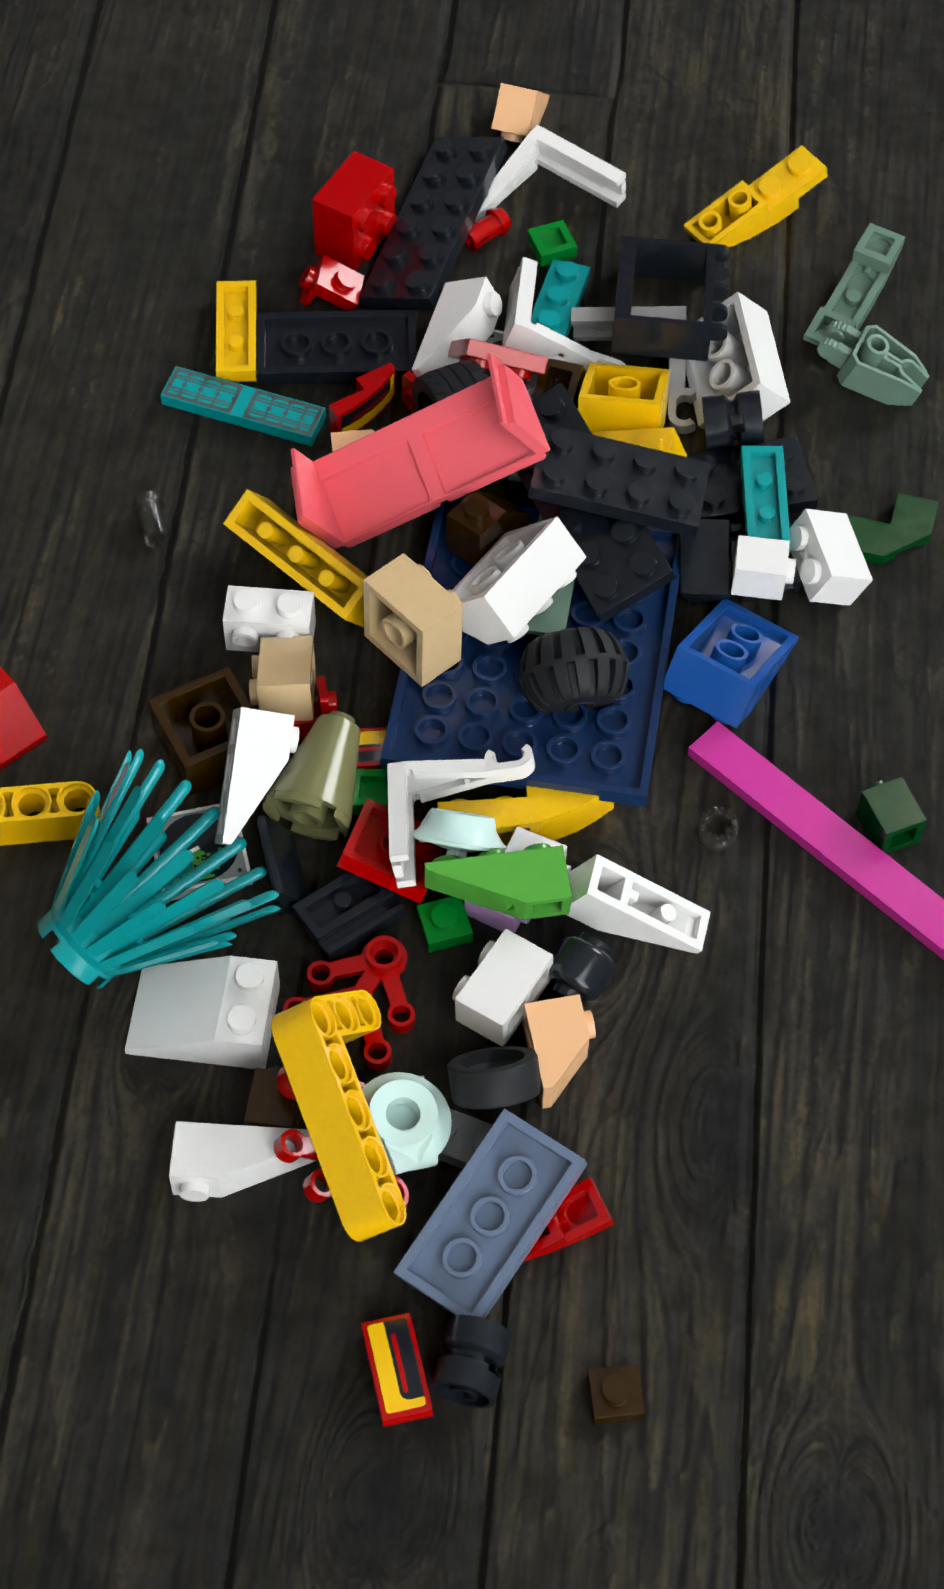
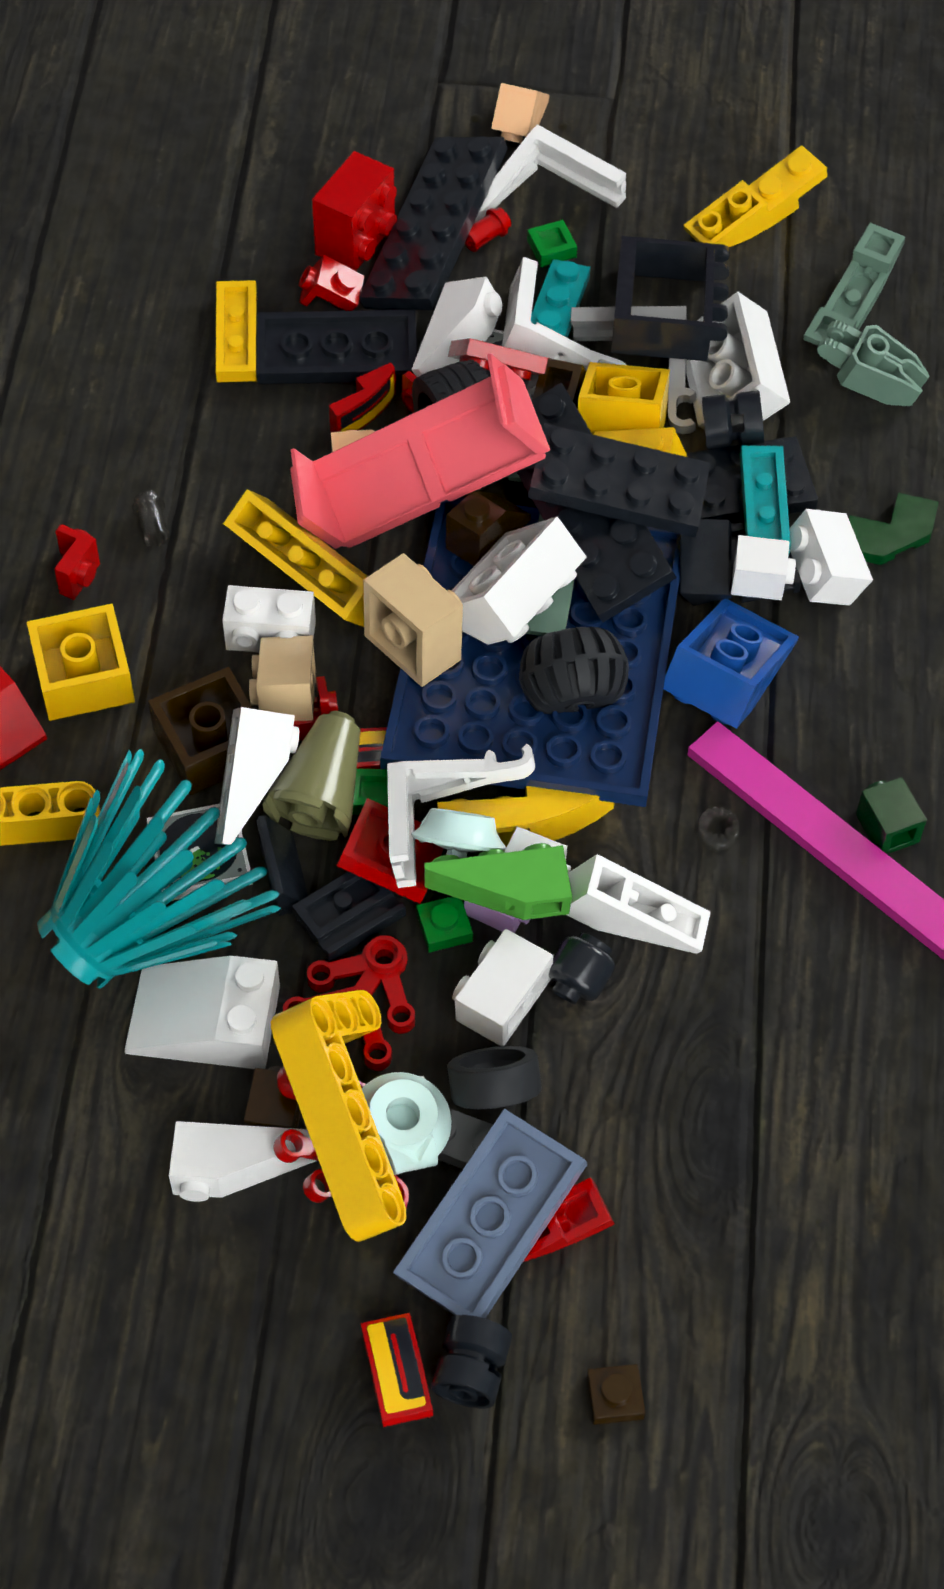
(79, 560): none -> red bracket
(81, 662): none -> yellow brick
(243, 406): teal tile -> none
(560, 1037): light nougat slope -> none

